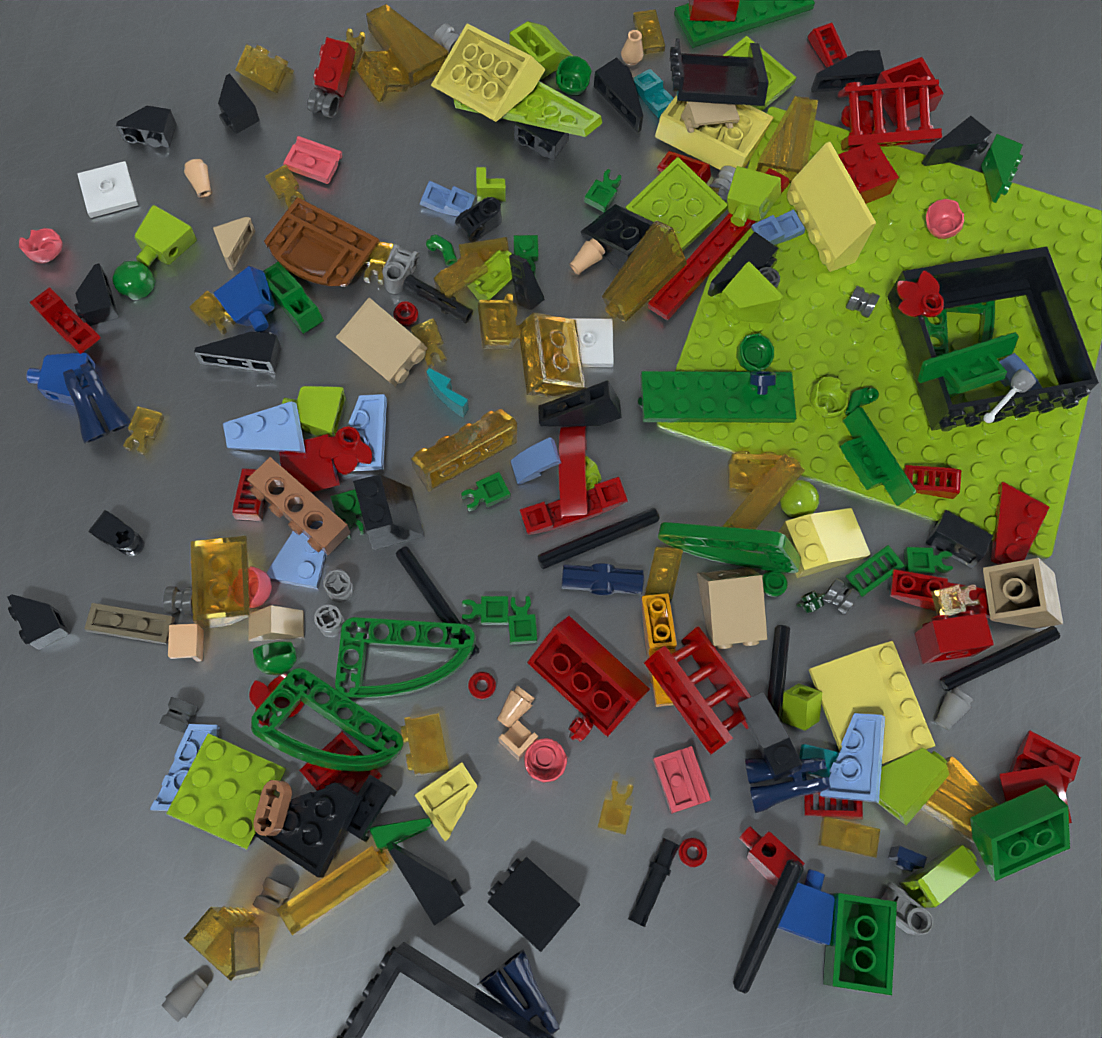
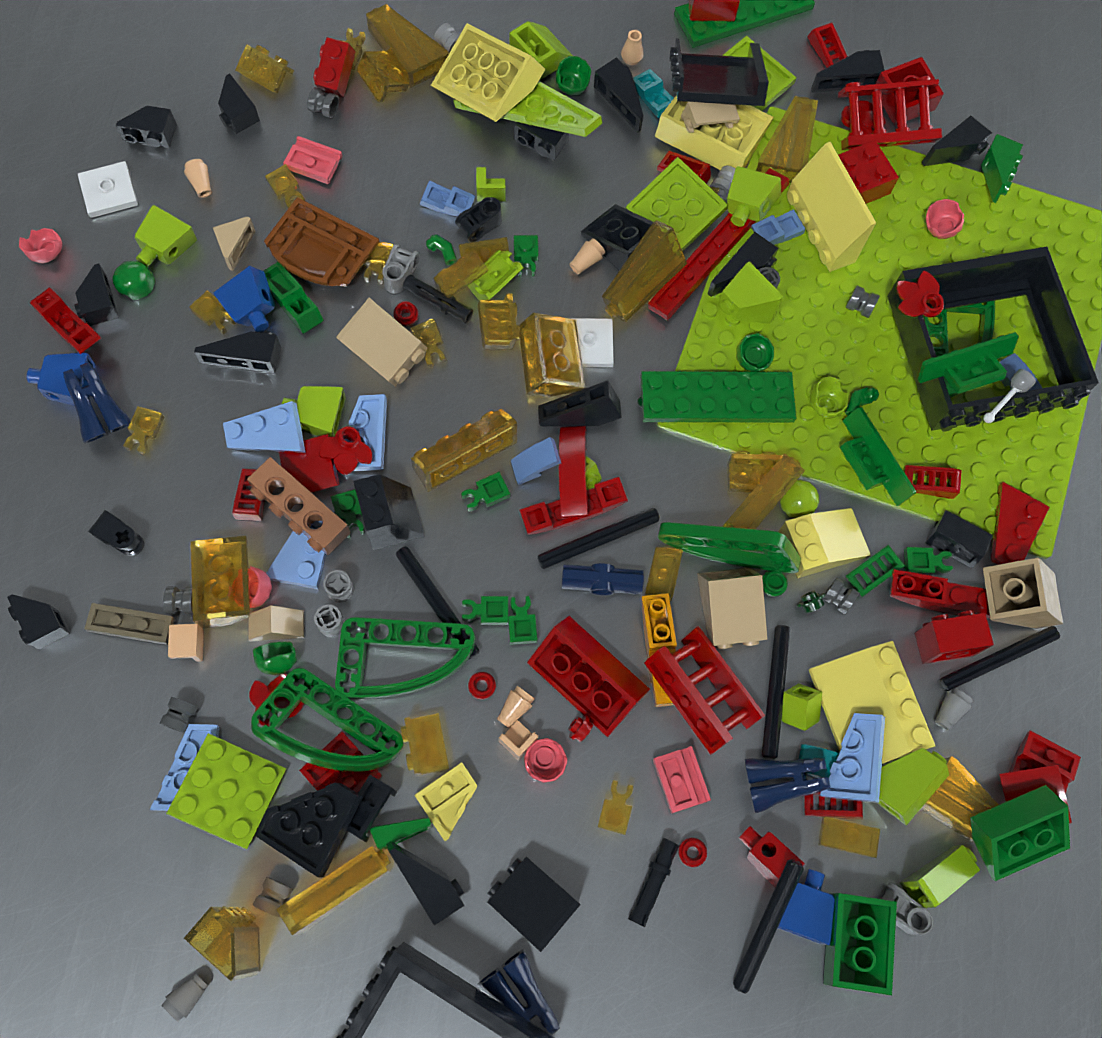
(272, 808): nougat beam -> none
(442, 388): teal slope -> none
(525, 284): black slope -> none
(603, 193): green plate -> none
(649, 26): clear yellow plate -> none
(762, 380): dark blue tile -> none
(770, 736): black slope -> none
(907, 859): dark blue plate -> none
(953, 599): clear yellow plate -> none

